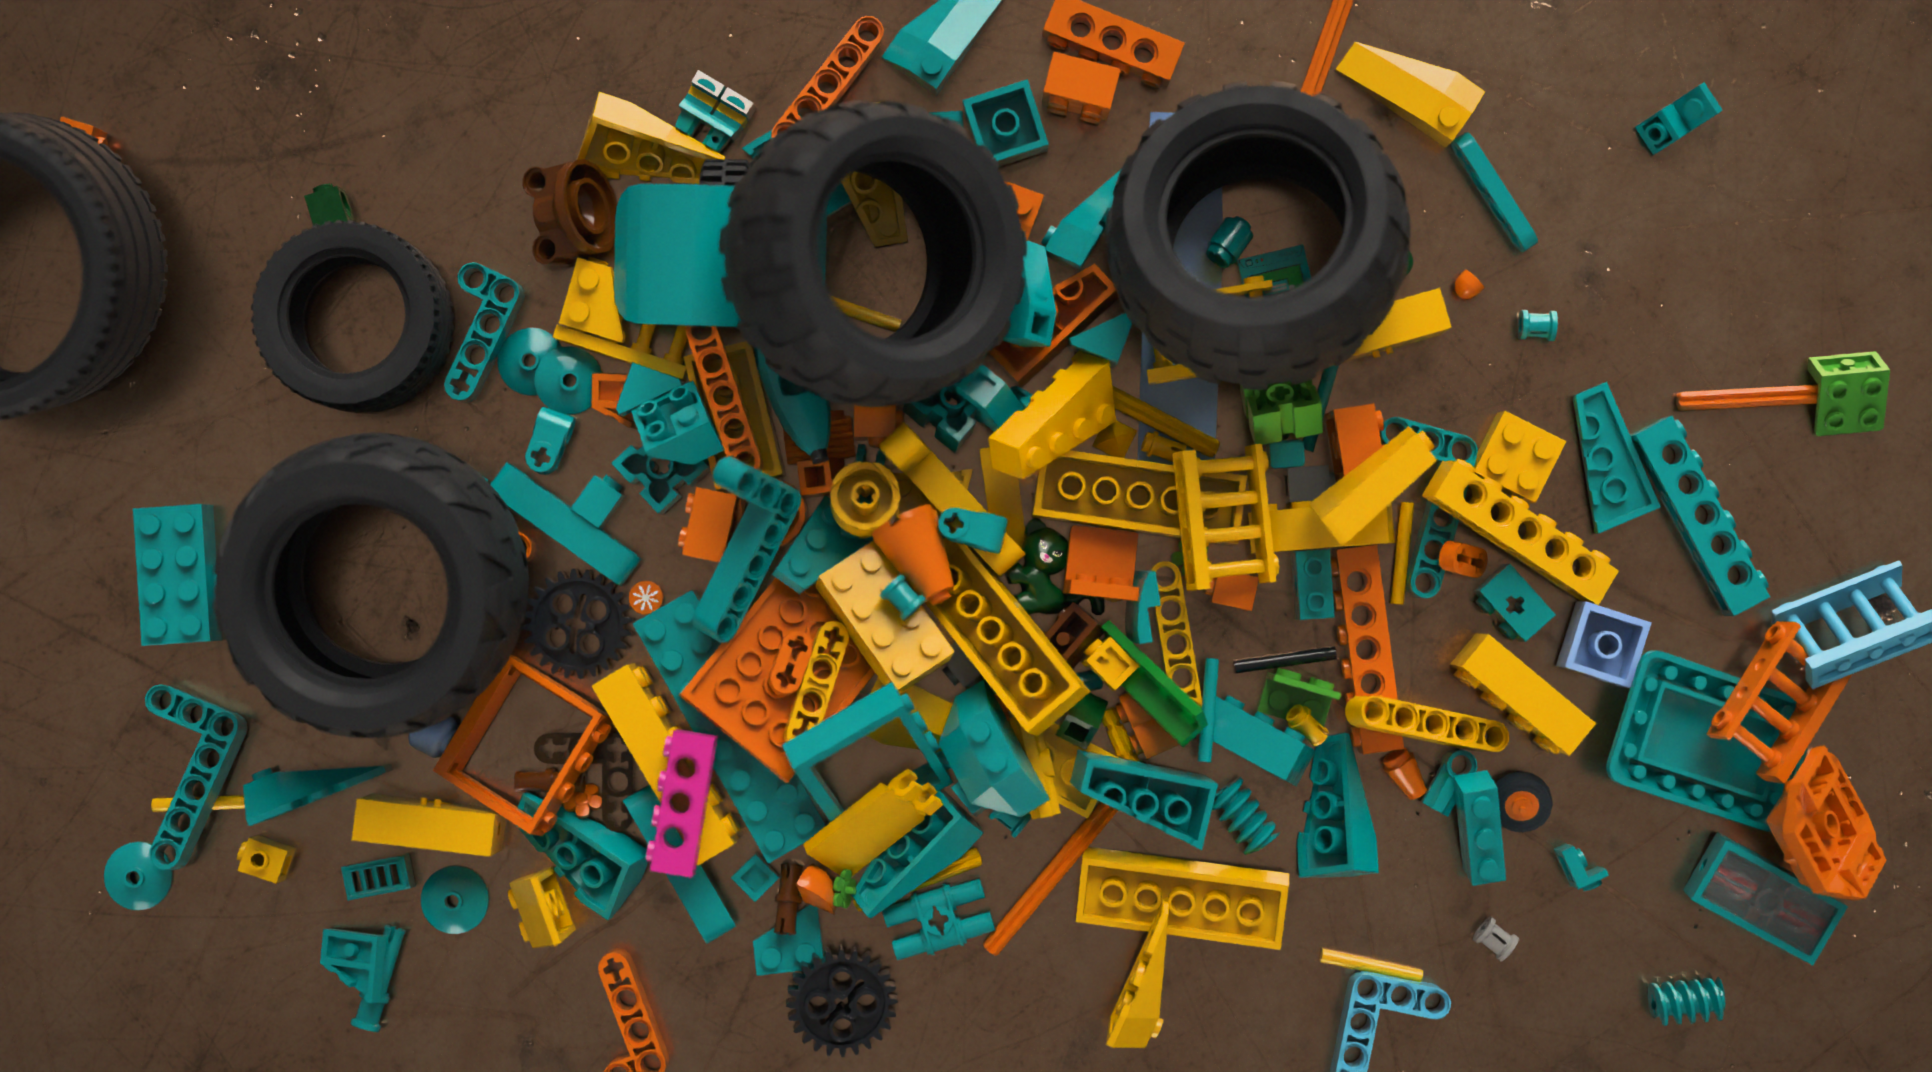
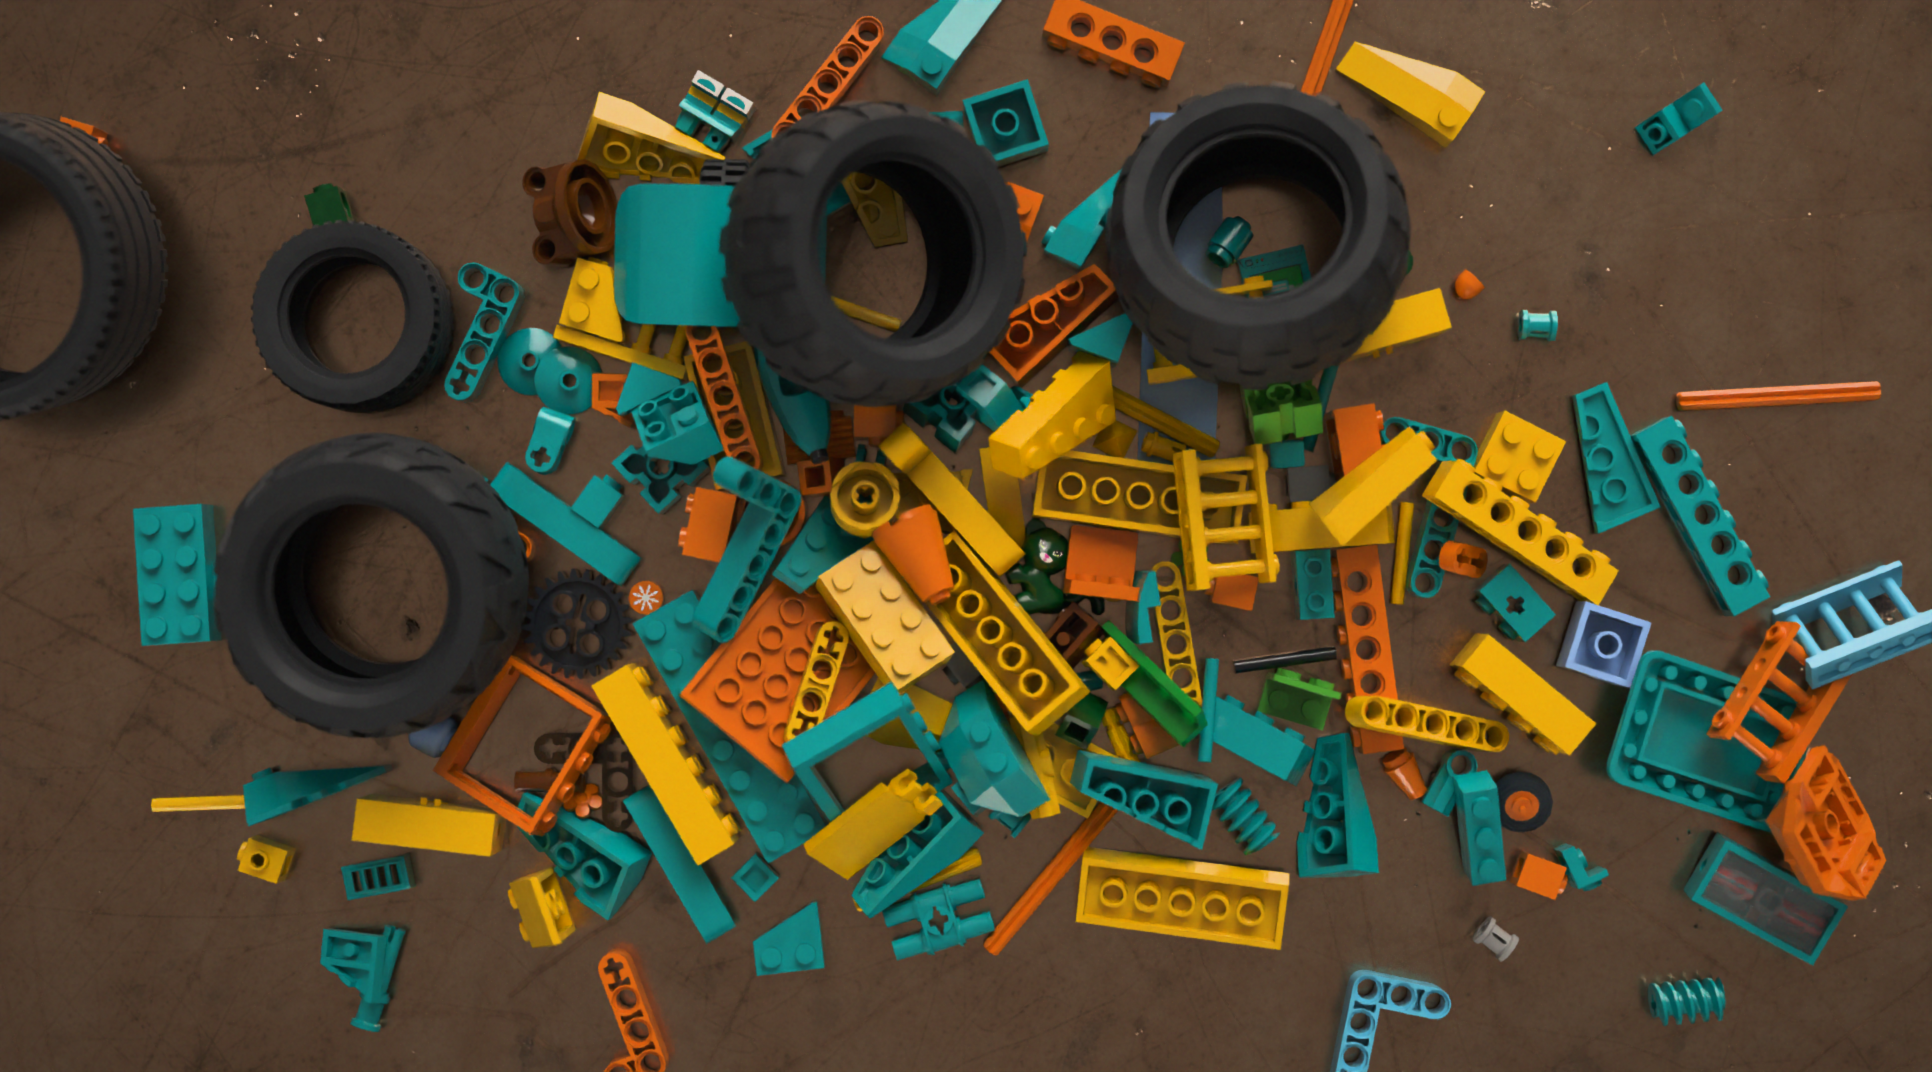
(153, 882): teal dish -> none
(196, 771): teal beam -> none
(471, 896): teal dish -> none
(701, 750): dark pink brick -> none
(783, 660): orange beam -> none
(788, 899): reddish brown pin -> none
(817, 888): orange brick -> none
(819, 982): black gear -> none
(843, 888): bright green plant -> none
(902, 597): teal bush -> none
(980, 529): teal piece -> none
(1035, 315): teal slope -> none
(1080, 87): orange brick -> none
(1138, 1006): yellow wedge -> none
(1300, 718): yellow pin -> none
(1365, 964): yellow bar -> none
(1494, 192): teal beam -> none
(1539, 875): none -> orange brick
(1850, 392): bright green bracket -> none

